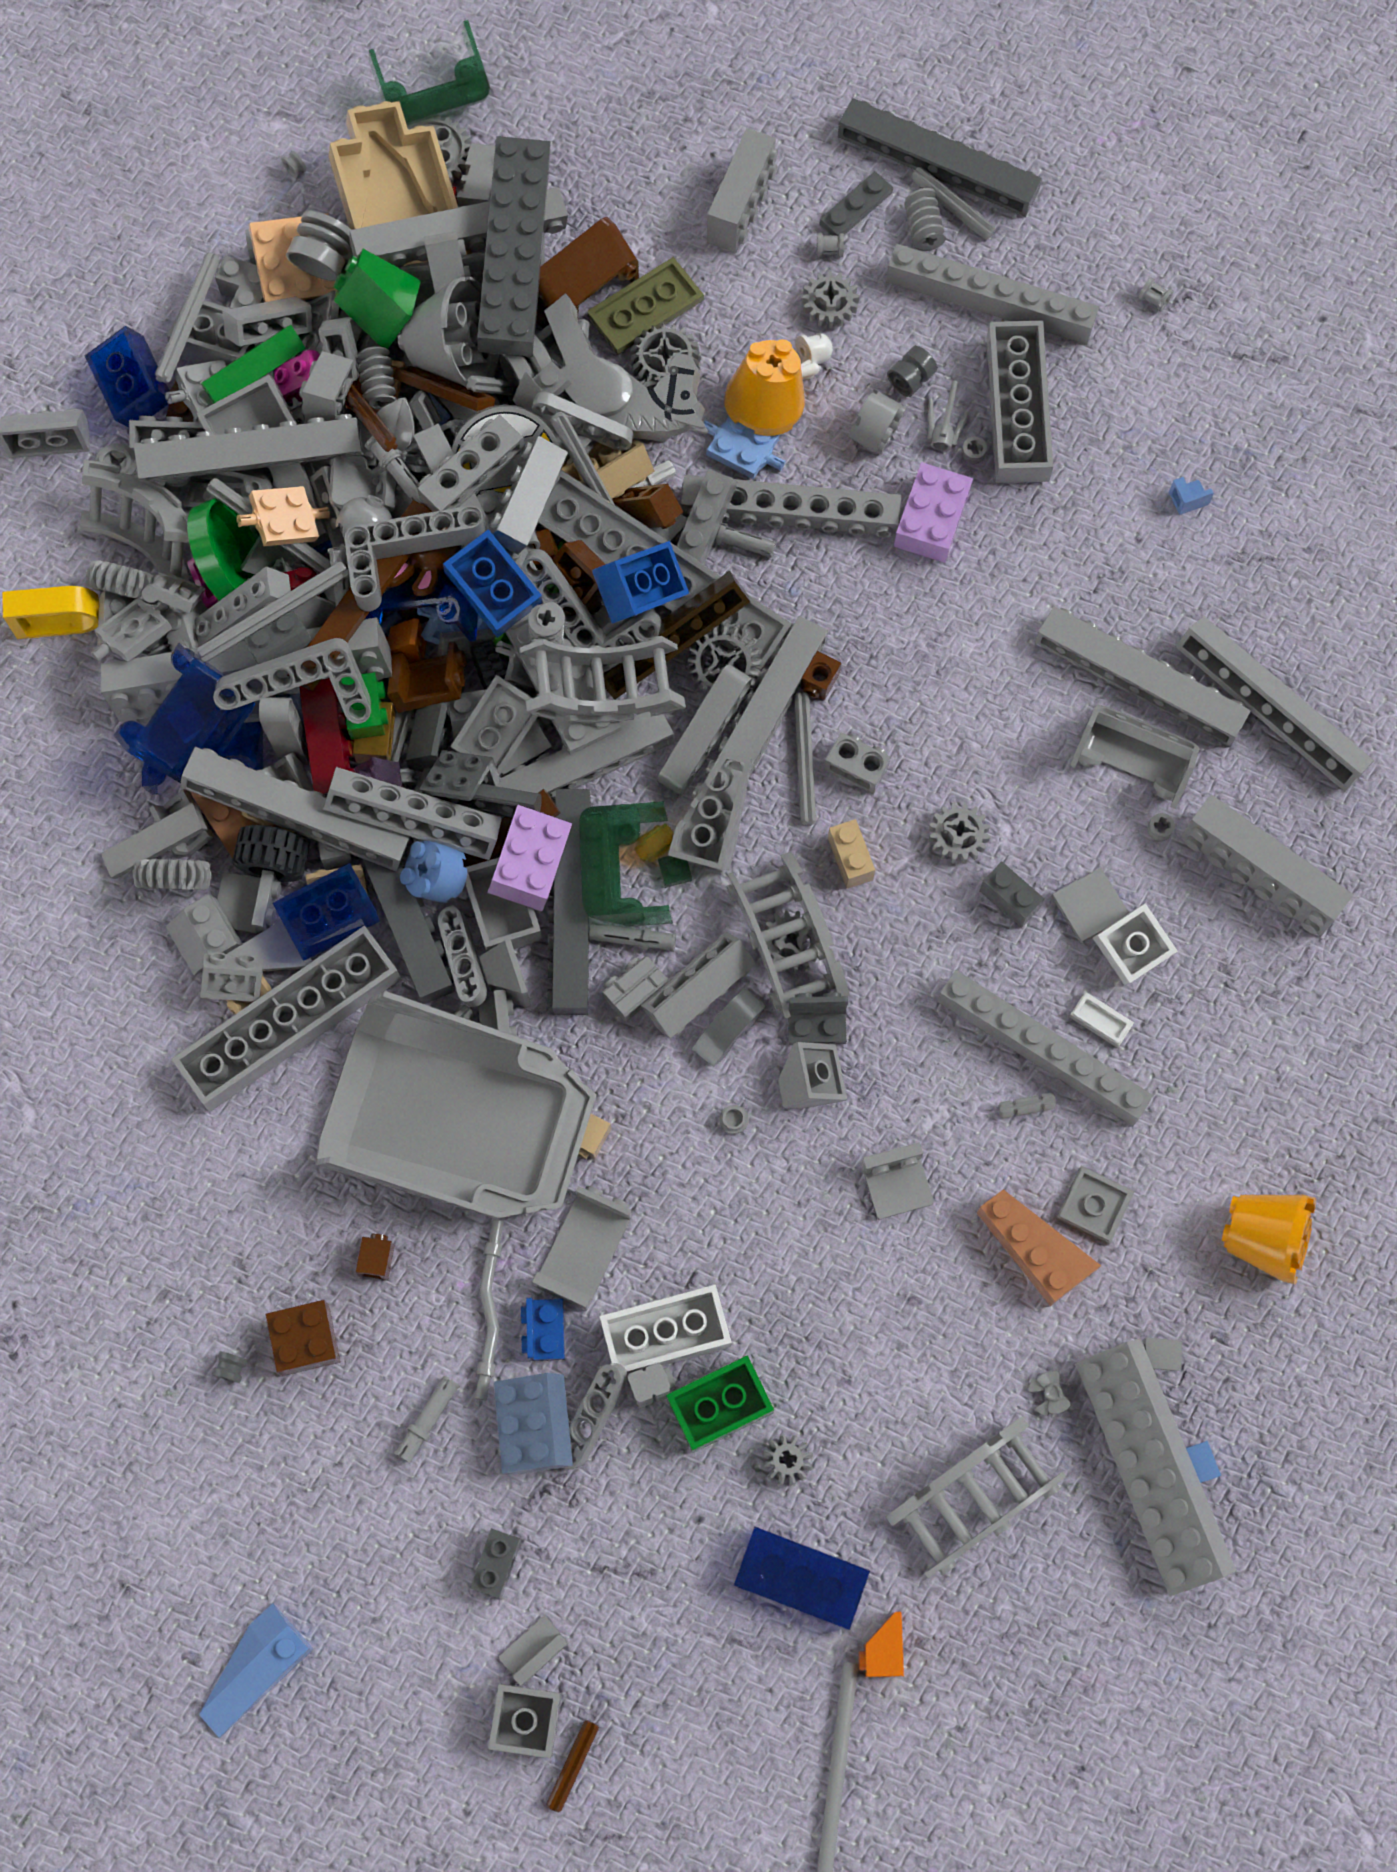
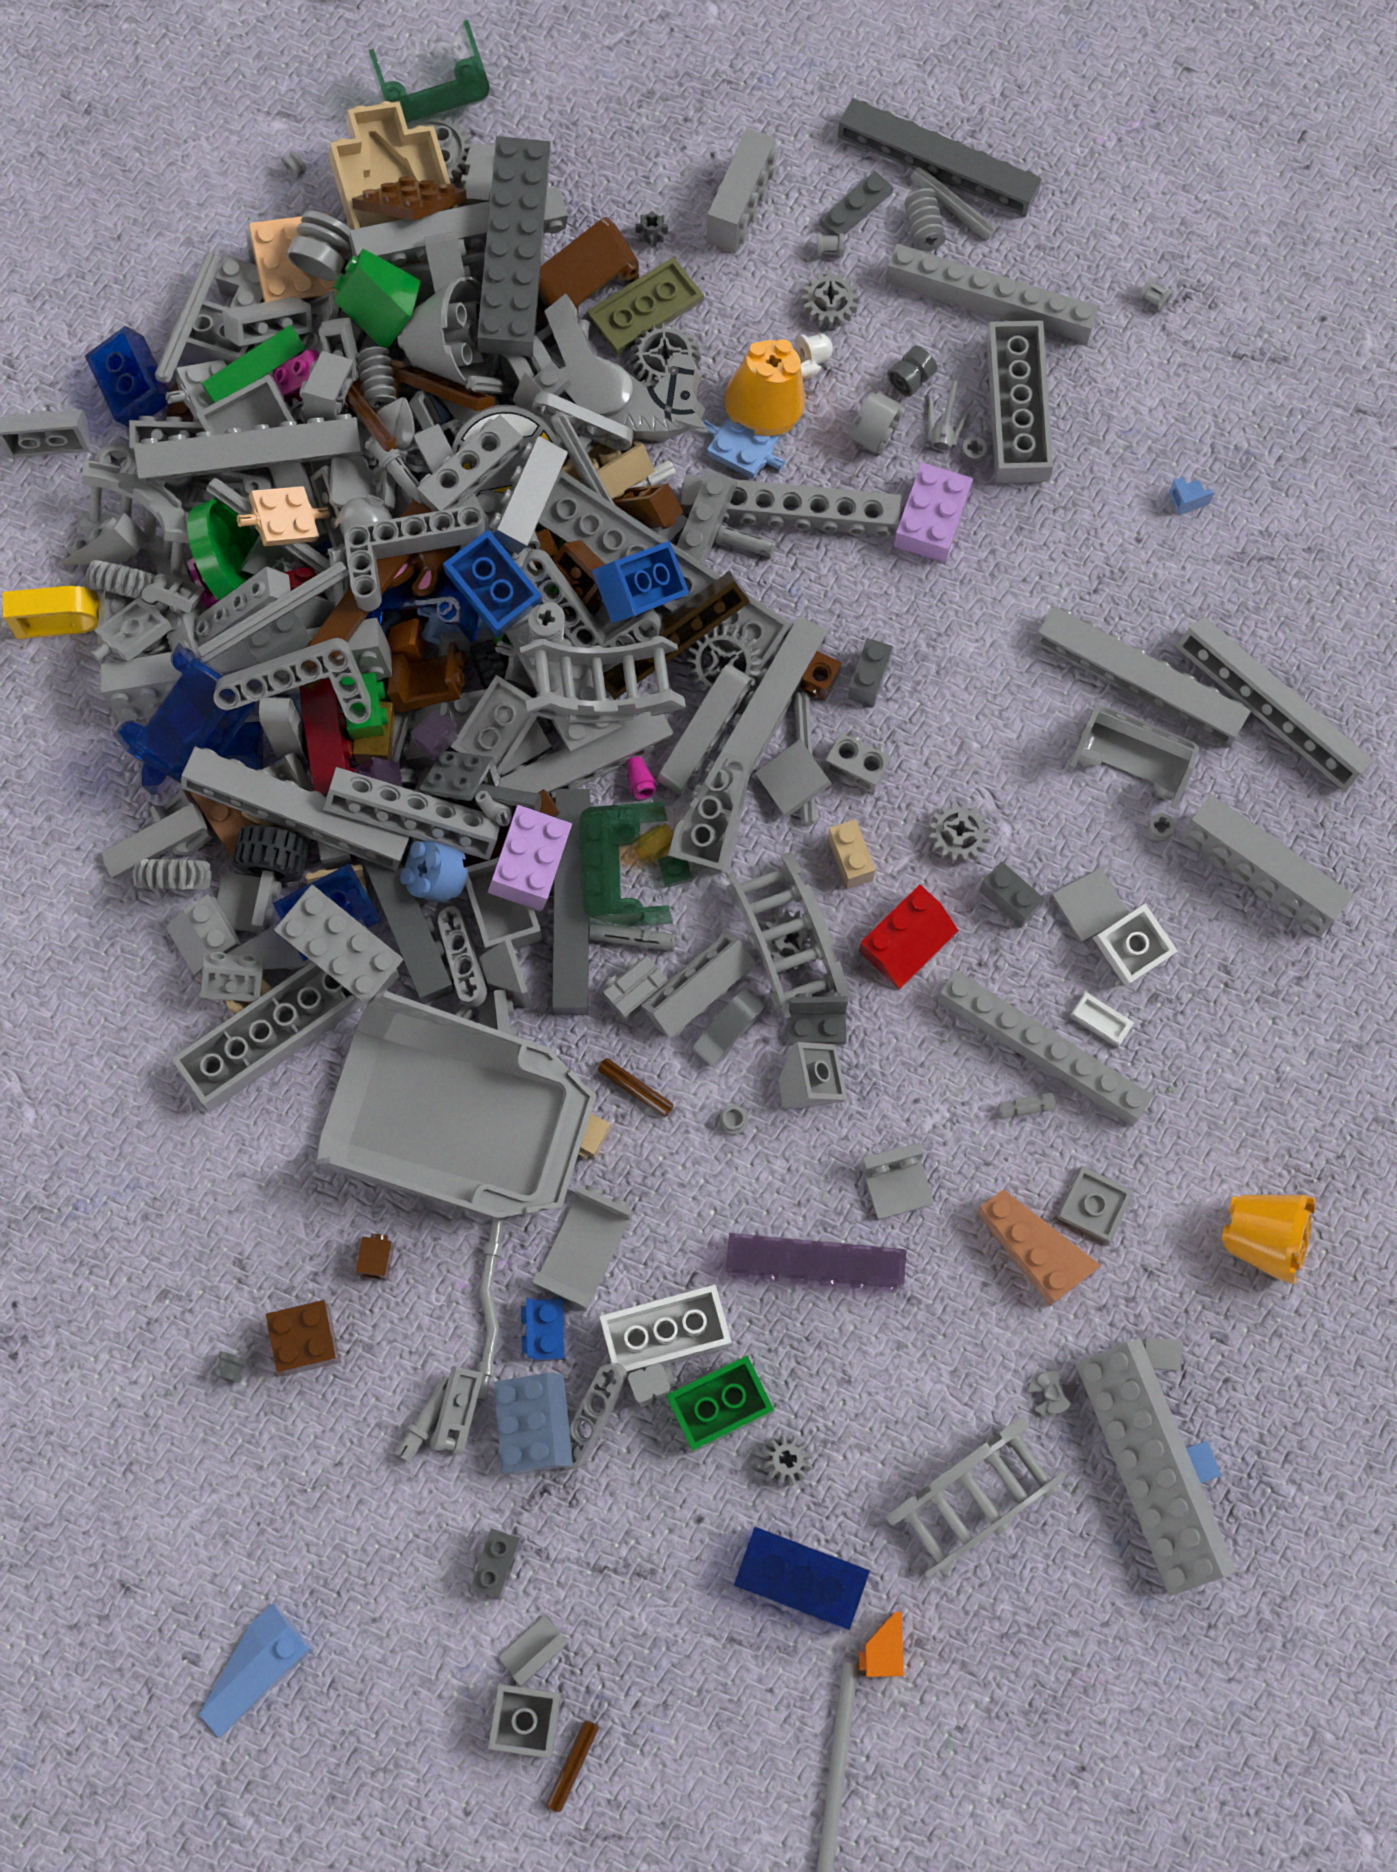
(111, 543): none -> light grey slope
(338, 944): none -> light grey brick
(409, 198): none -> reddish brown plate
(435, 734): none -> clear purple brick
(457, 1410): none -> light grey plate
(493, 809): none -> light grey arm
(635, 1087): none -> reddish brown axle
(640, 779): none -> dark pink cone
(651, 228): none -> dark grey gear
(793, 778): none -> light grey tile
(816, 1261): none -> clear purple brick
(870, 672): none -> dark grey brick
(908, 937): none -> red slope

